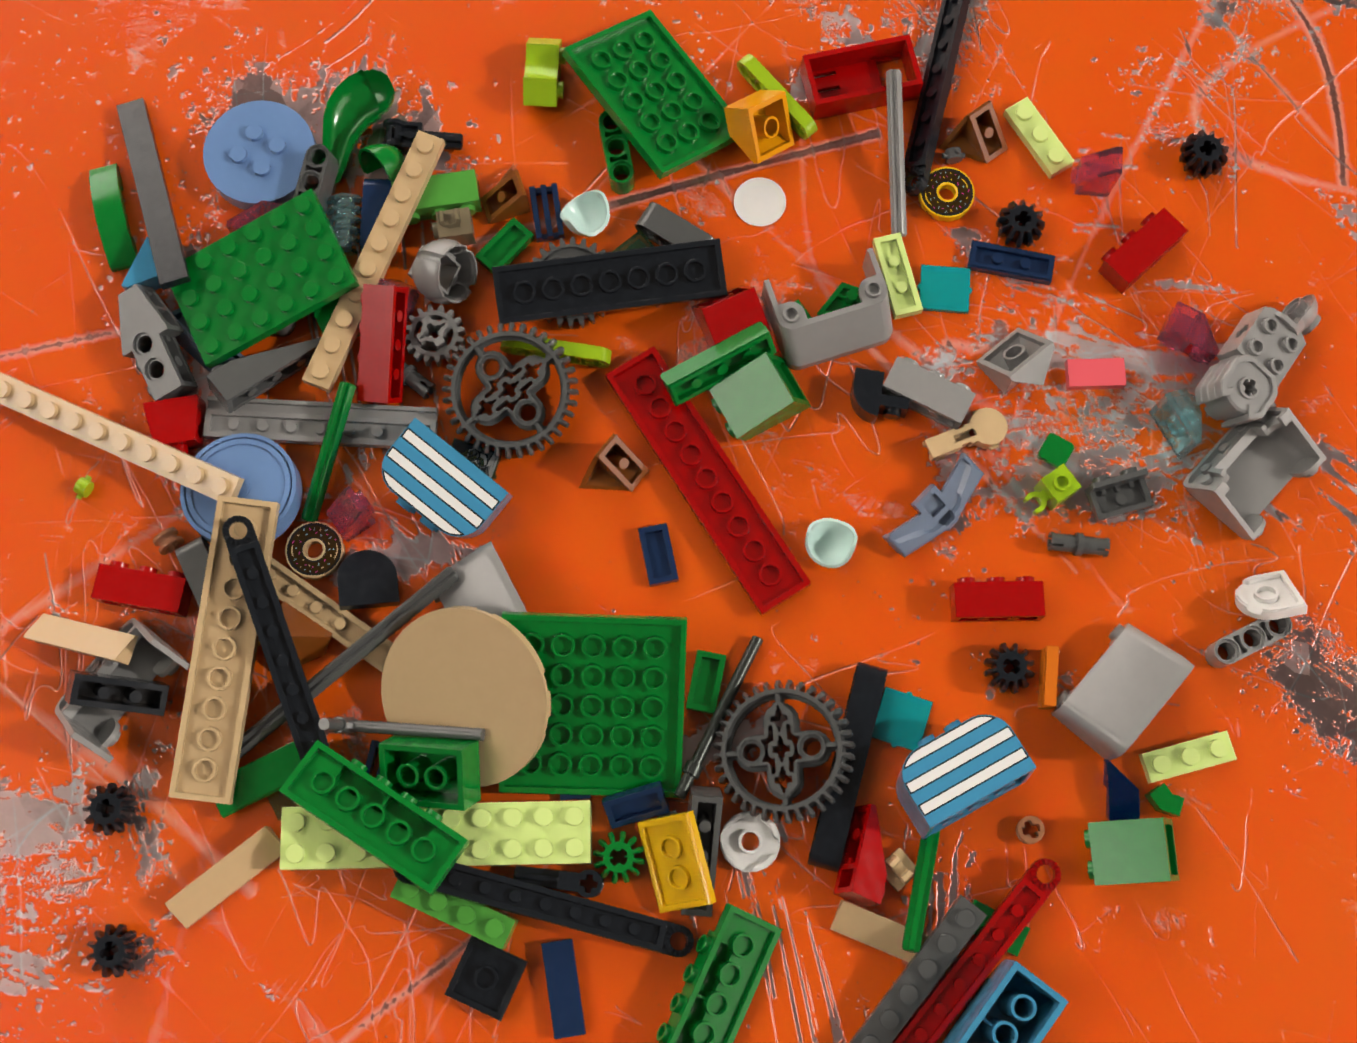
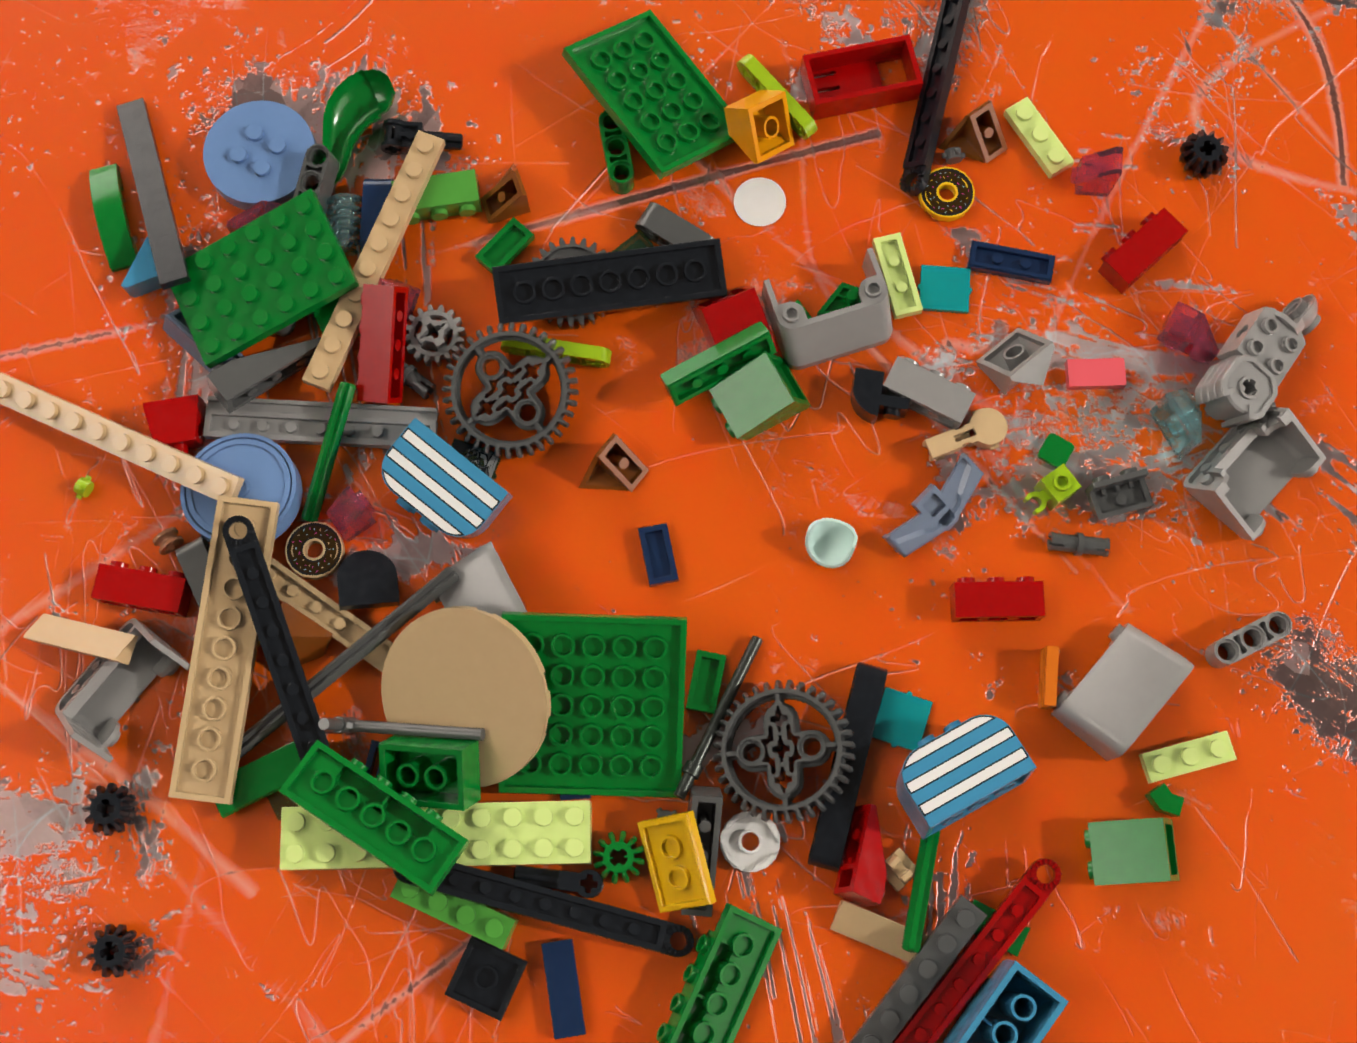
(116, 692): black brick -> none
(147, 322): brick -> none
(225, 877): tan slope -> none
(381, 156): green helmet -> none
(444, 271): light grey piece -> none
(455, 225): dark tan brick -> none
(543, 72): lime brick -> none
(543, 190): dark blue tile -> none
(587, 213): light aqua helmet -> none
(636, 804): dark blue tile -> none
(709, 483): red plate -> none
(896, 152): light grey axle -> none
(1018, 674): black gear -> none
(1030, 227): black gear -> none
(1032, 821): nougat bush -> none
(1121, 795): clear blue slope -> none
(1269, 597): white tile -> none

